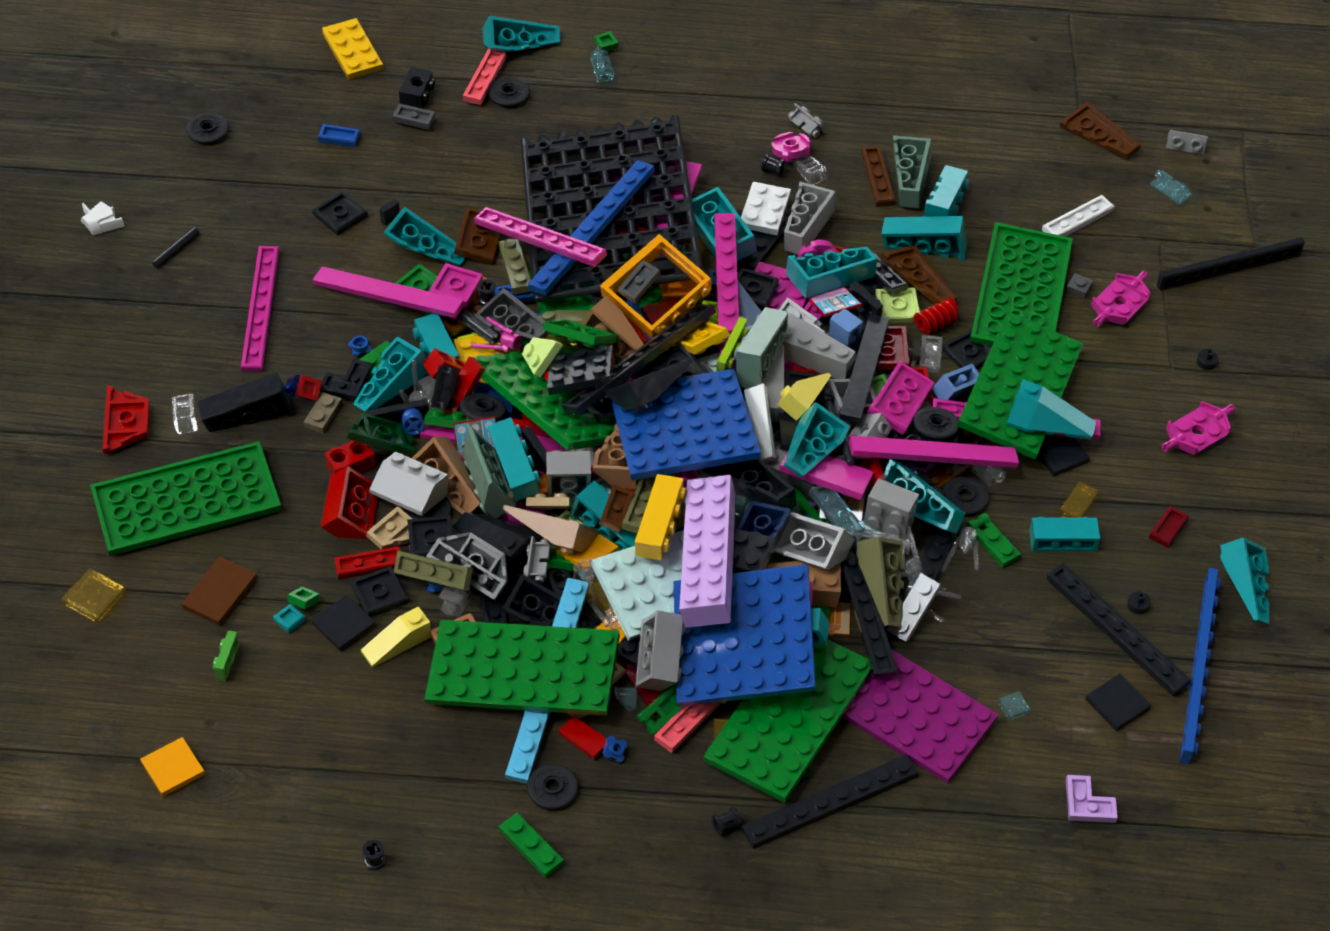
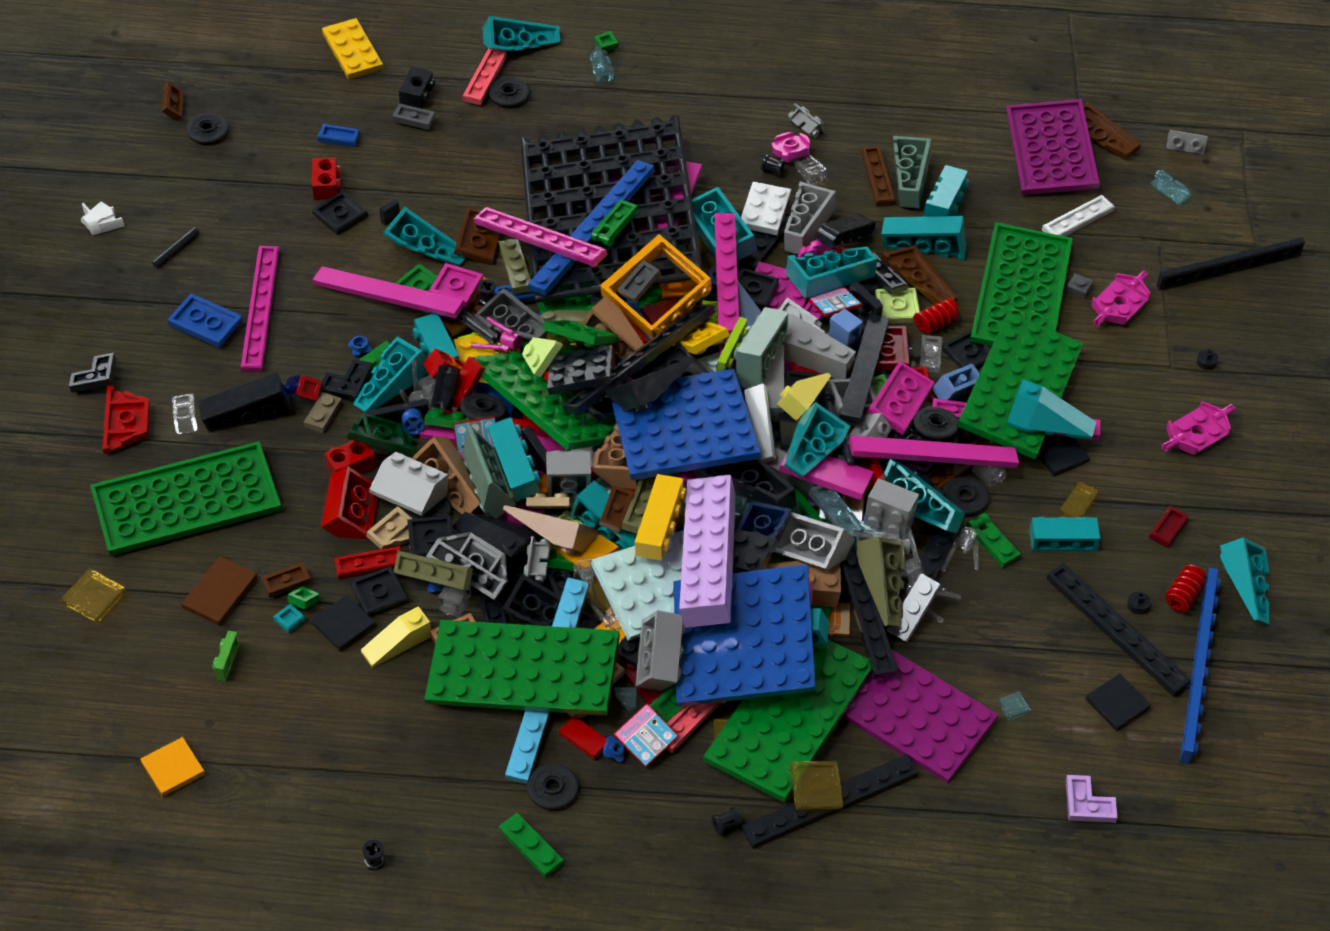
(98, 376): none -> black plate
(172, 101): none -> reddish brown plate
(205, 320): none -> blue plate
(286, 580): none -> reddish brown plate
(325, 178): none -> red brick
(614, 222): none -> green plate
(646, 735): none -> piece
(816, 785): none -> clear yellow tile
(845, 230): none -> black beam
(1052, 147): none -> magenta plate
(1186, 588): none -> red piece

